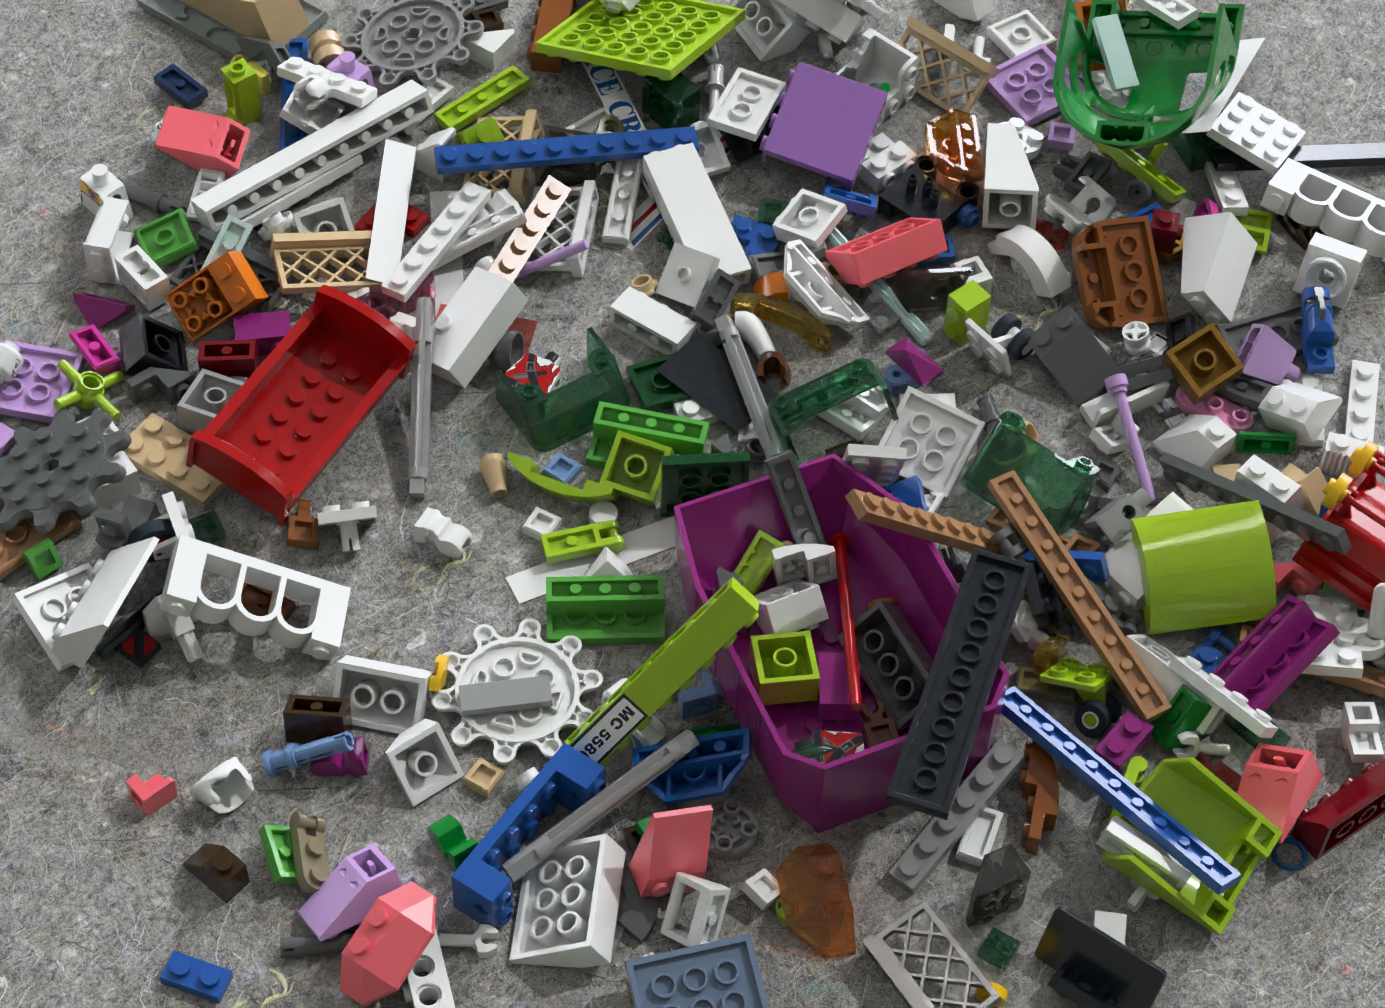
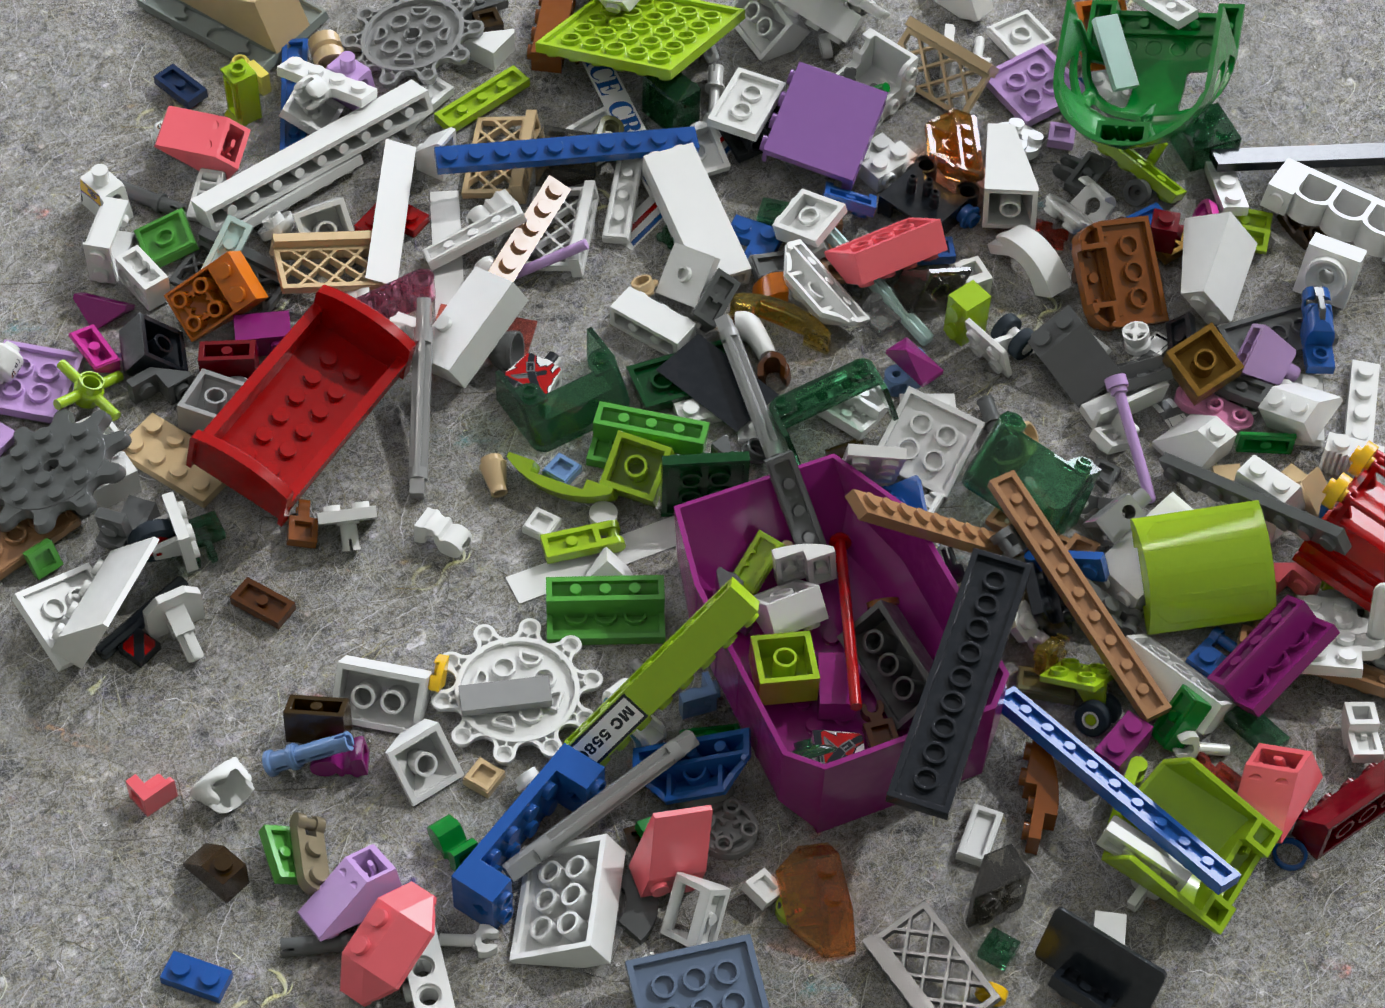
(184, 596): white fence -> none
(259, 48): dark grey slope -> none
(436, 241): white plate -> none
(482, 132): lime torso -> none
(968, 804): light grey plate -> none
(1231, 702): white plate -> none
(1246, 52): white sticker -> none
(1256, 133): white plate -> none

